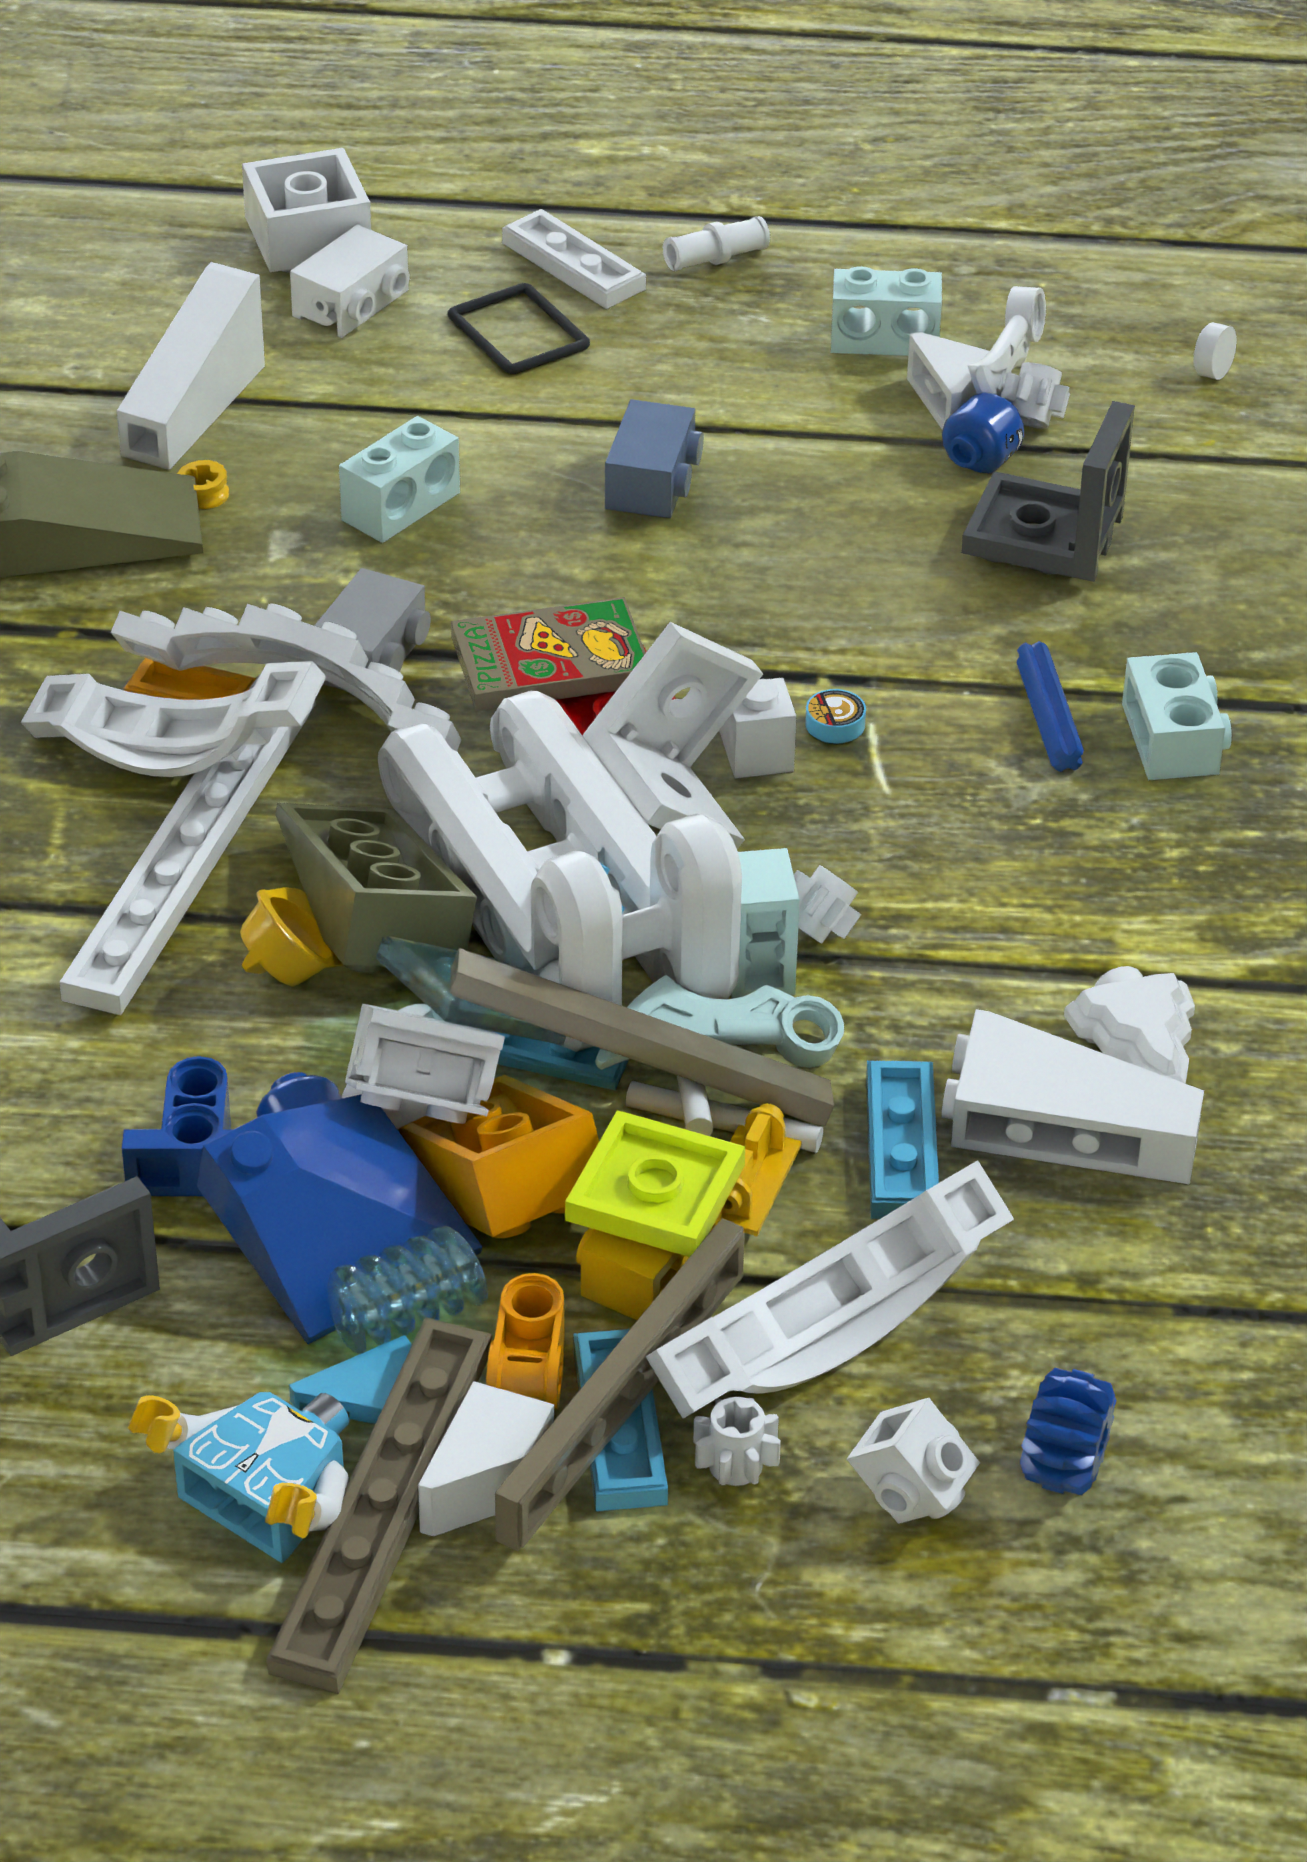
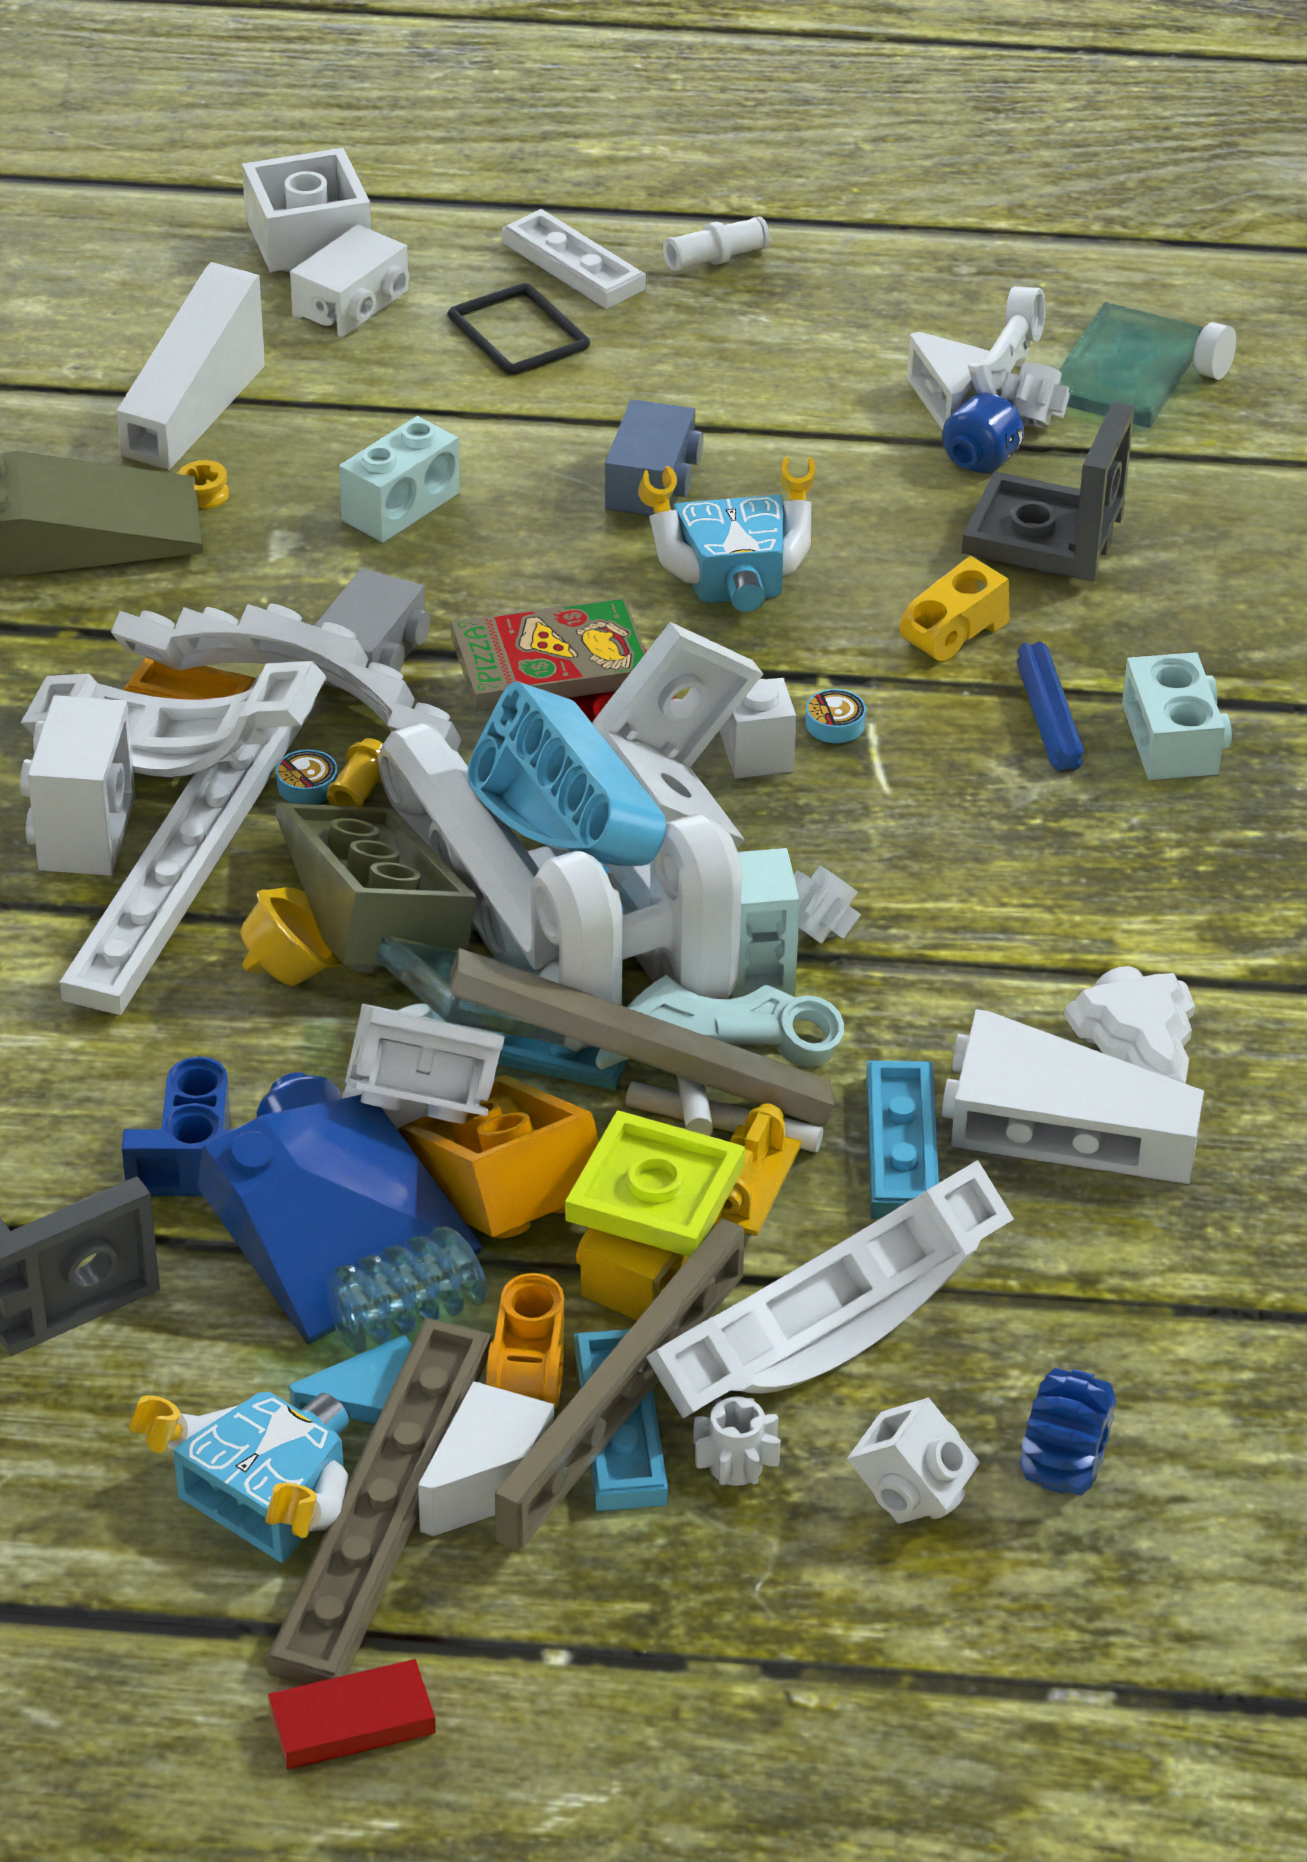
(79, 785): none -> white brick
(305, 776): none -> tile
(351, 1713): none -> red tile
(357, 776): none -> yellow pin
(561, 781): none -> medium azure beam
(732, 545): none -> torso
(885, 322): light aqua brick -> none
(955, 610): none -> yellow leg
(1128, 360): none -> clear light blue tile

